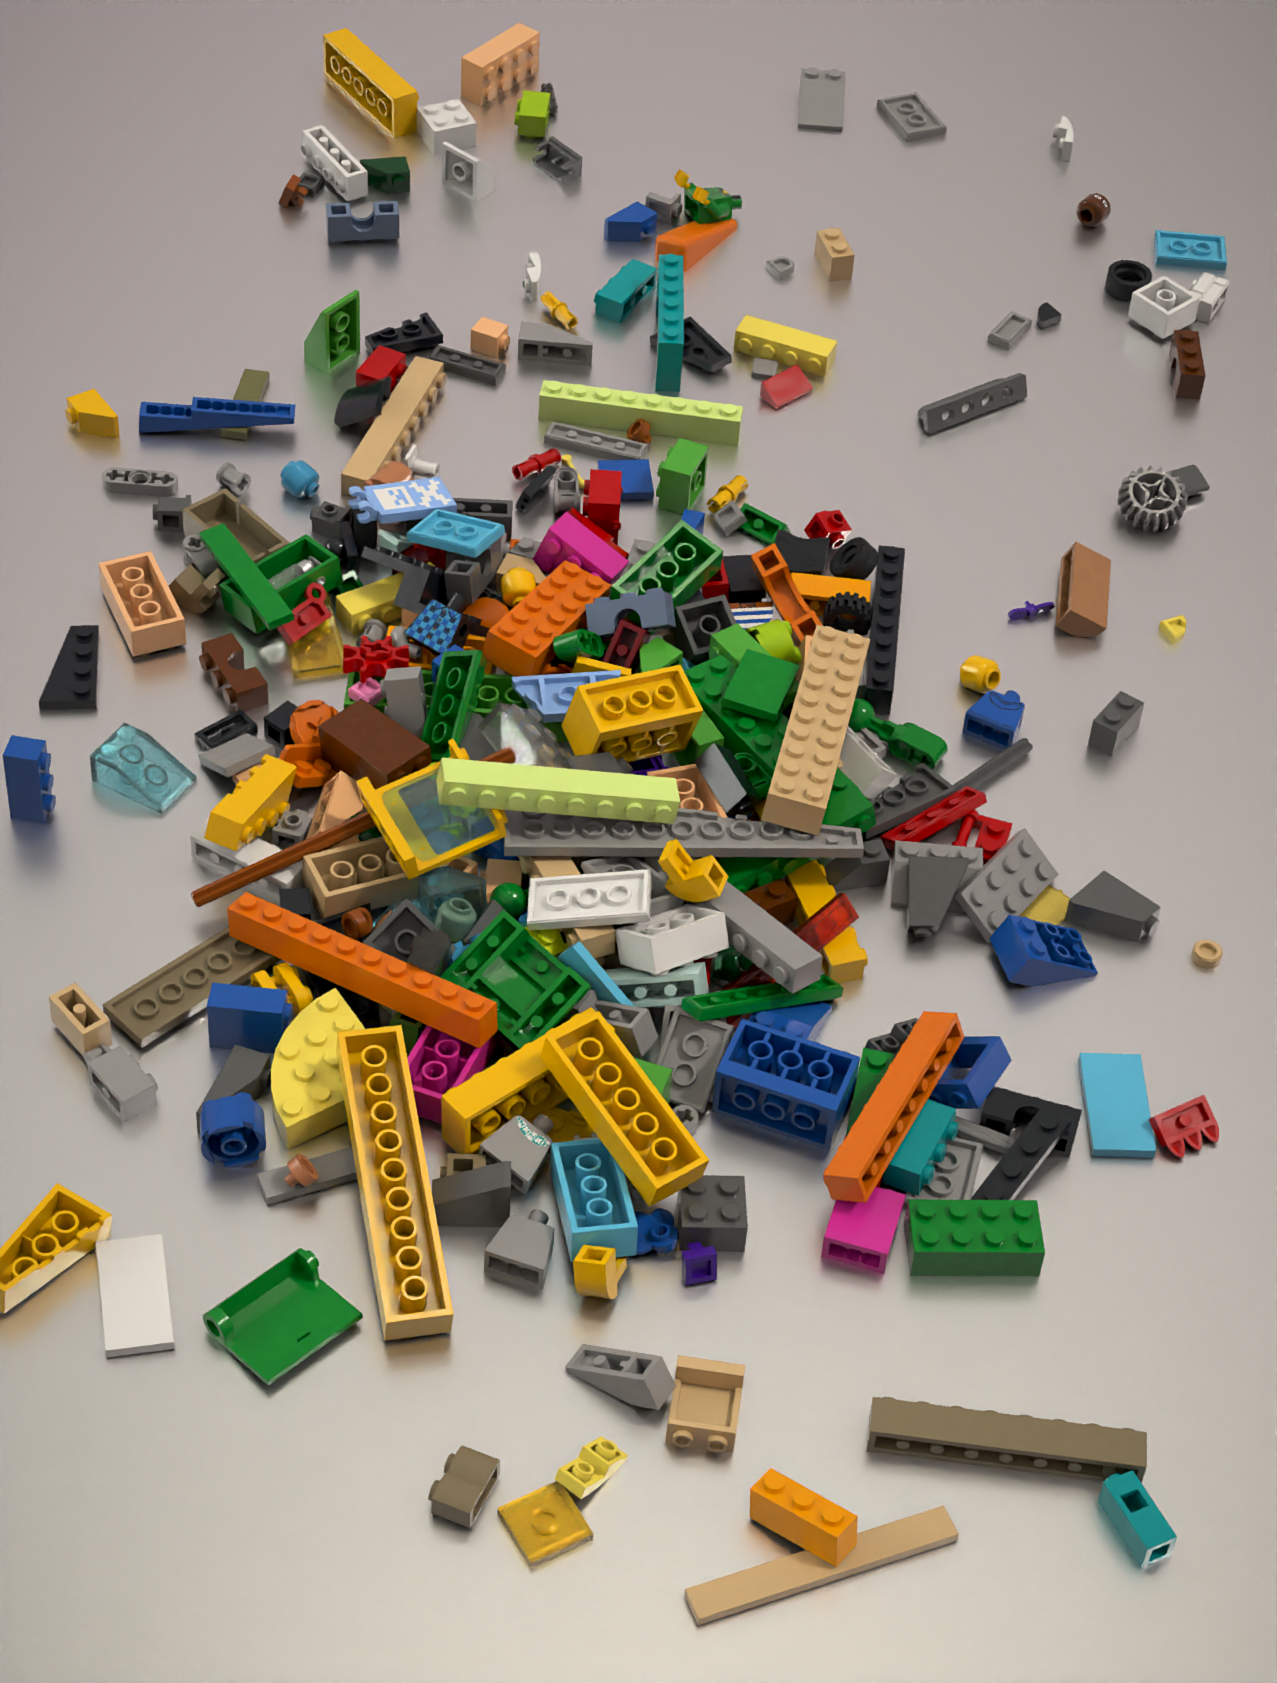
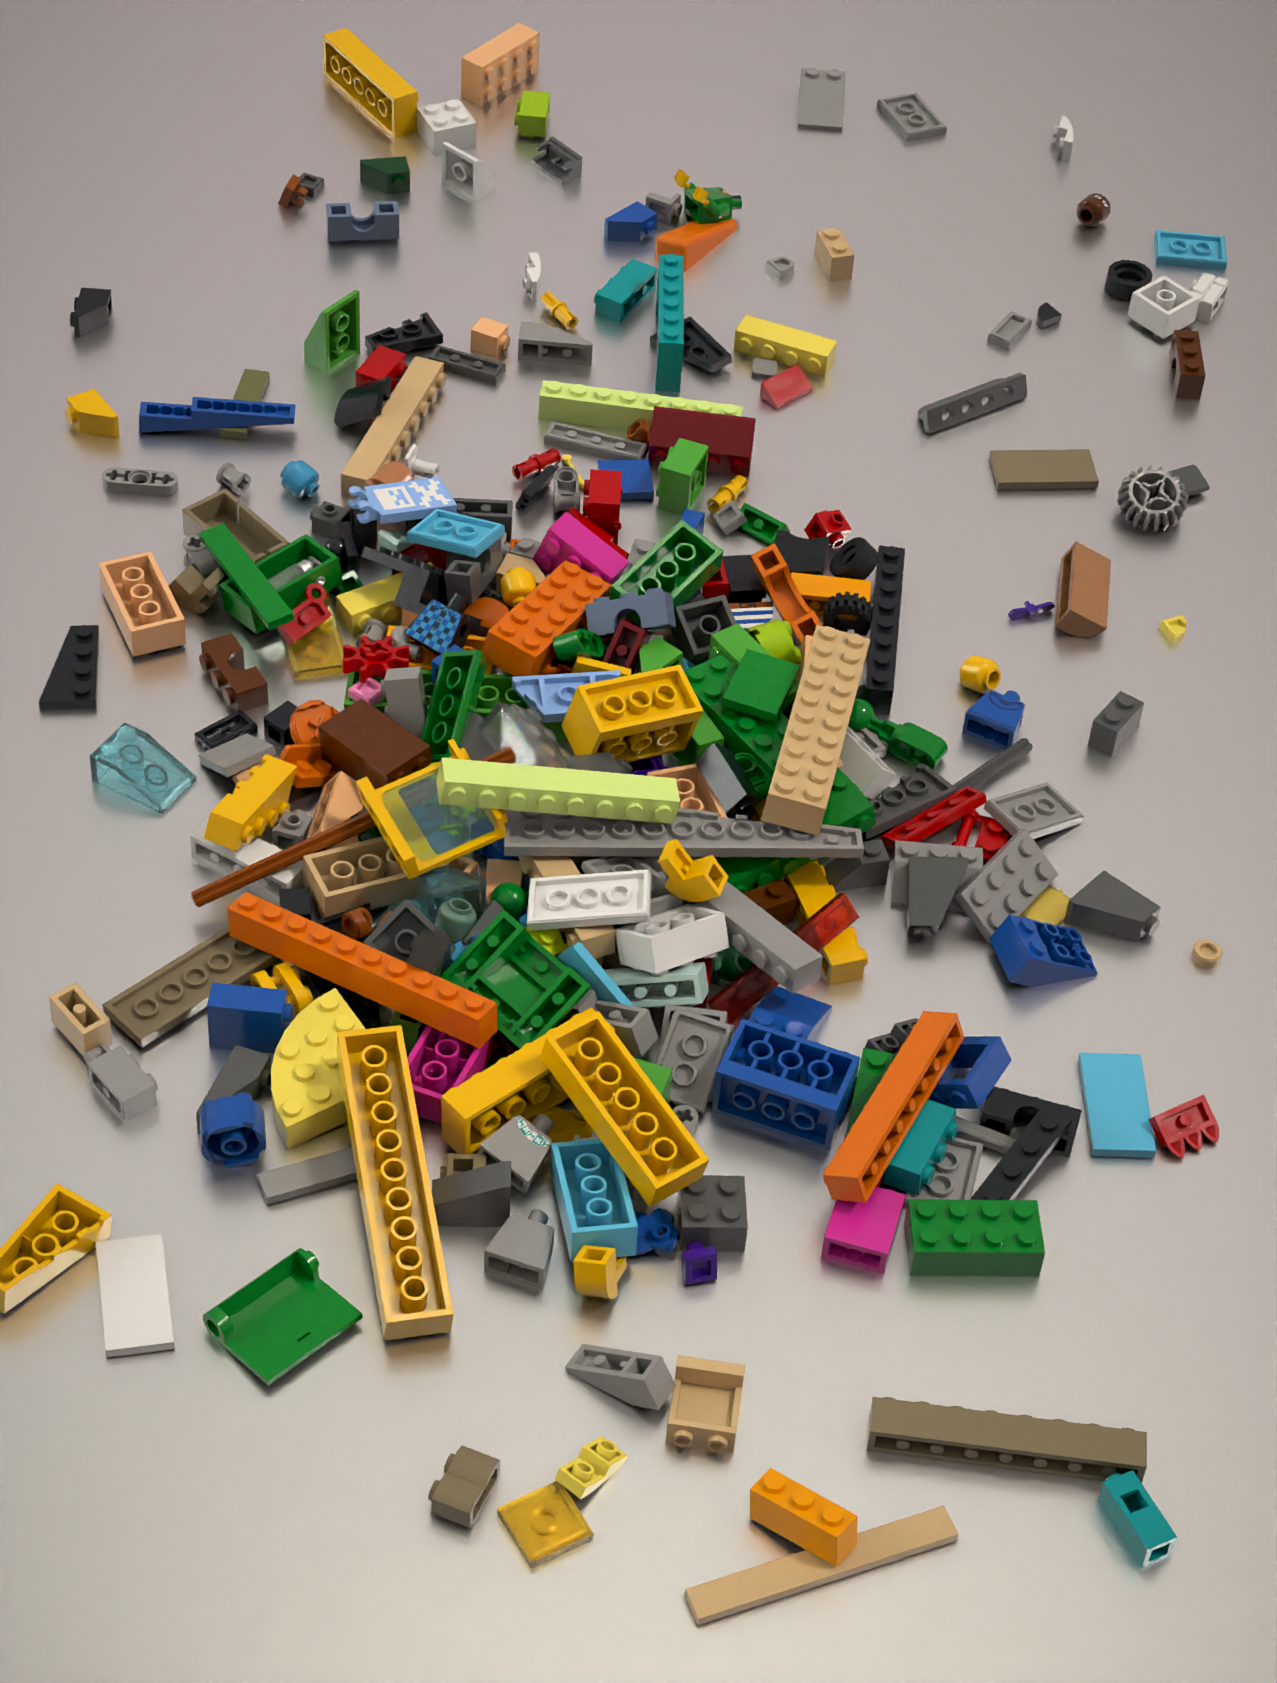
(28, 779): blue brick -> none
(91, 310): none -> black slope
(169, 513): dark grey brick -> none
(301, 1171): nougat tile -> none
(334, 163): white brick -> none
(553, 104): dark grey axle -> none
(728, 438): none -> dark red slope
(757, 999): green tile -> none
(1036, 809): none -> light grey tile
(1043, 469): none -> dark tan tile

